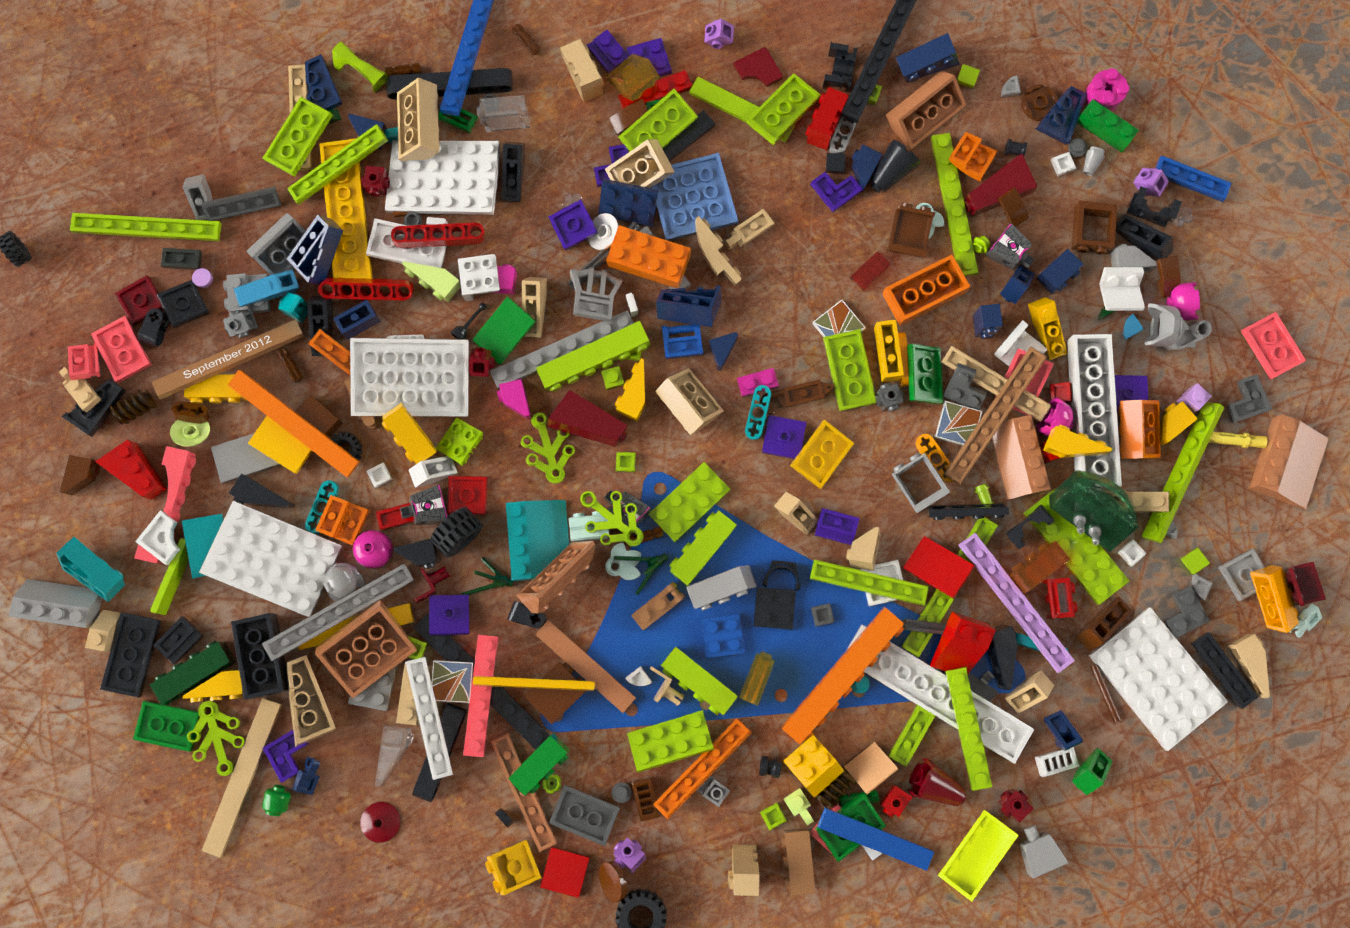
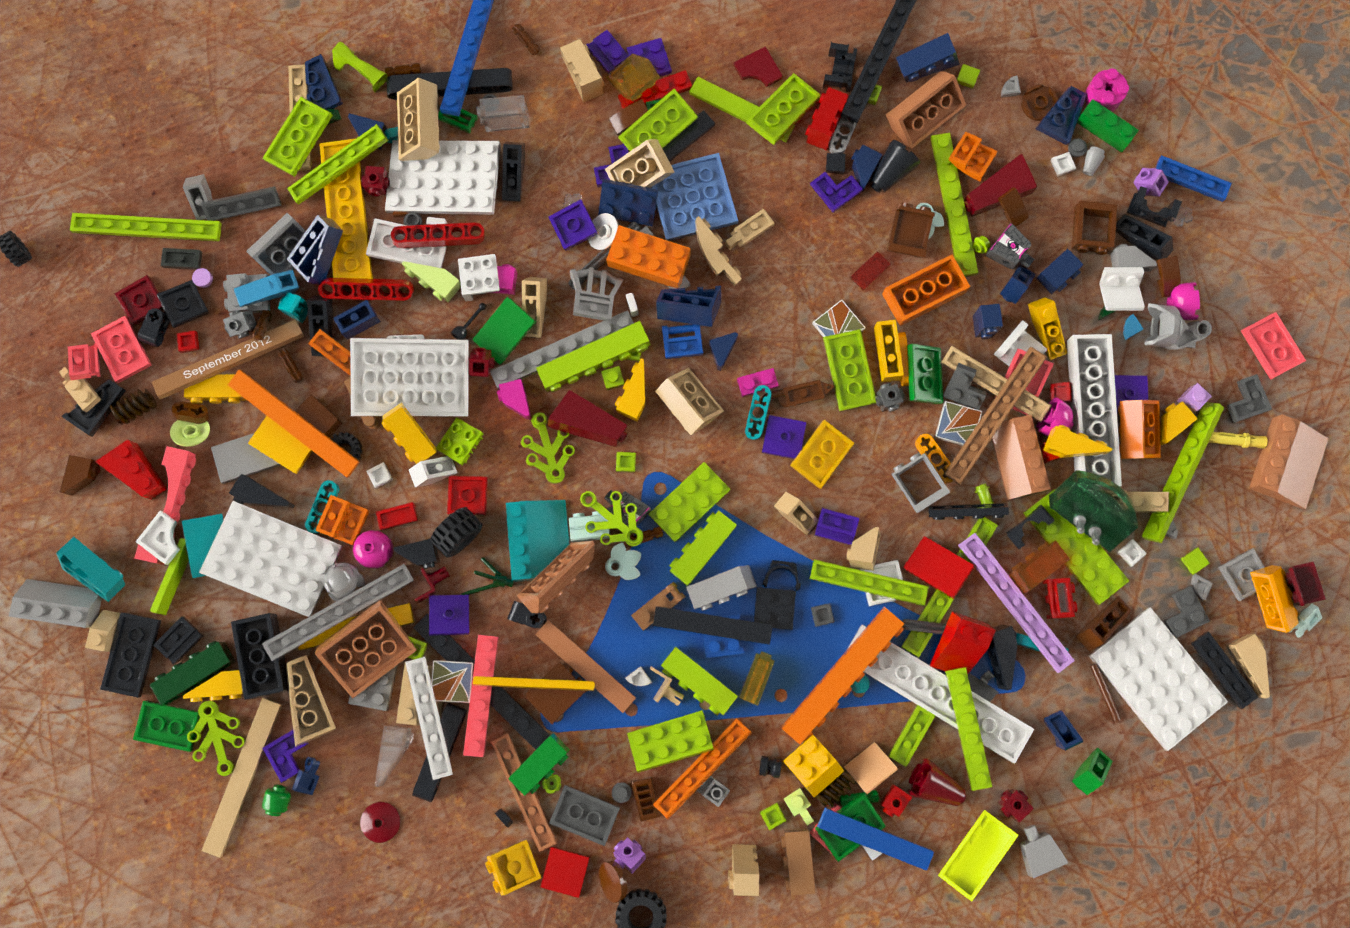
(188, 341): none -> red tile
(262, 325): none -> reddish brown axle
(426, 507): torso -> none
(652, 562): dark green plant -> none
(712, 625): none -> black tile
(719, 34): medium lavender brick -> none
(1015, 148): black bush -> none
(1030, 692): tan slope -> none
(1040, 761): white slope -> none

